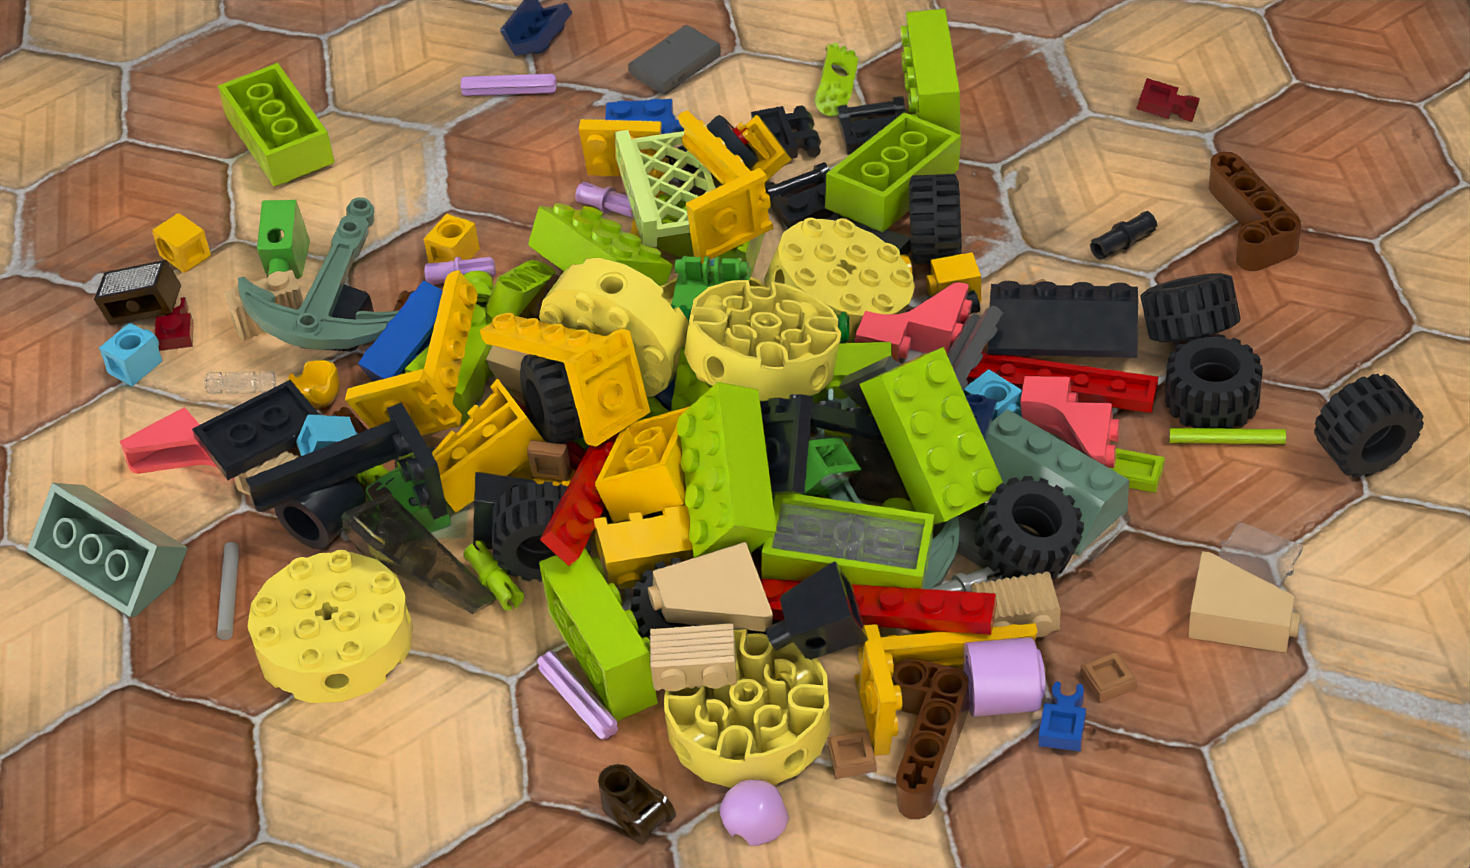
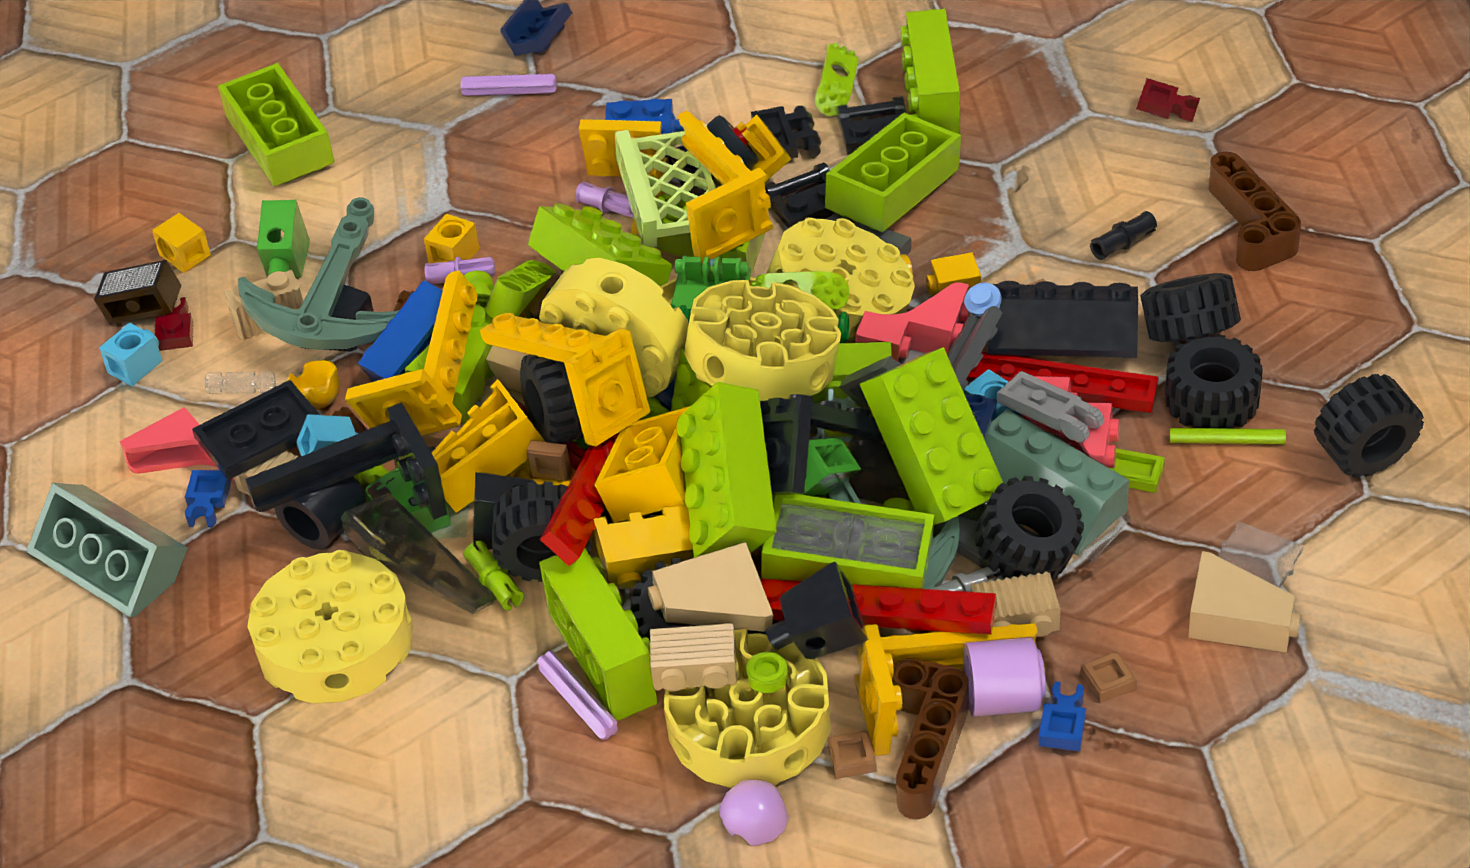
(205, 492): none -> blue plate
(228, 591): light grey bar -> none
(638, 807): dark brown piece -> none
(675, 59): dark grey piece -> none
(767, 672): none -> lime tile
(826, 286): none -> lime piece
(934, 217): black tyre -> none
(982, 297): none -> light blue plate
(1050, 406): none -> light grey hinge

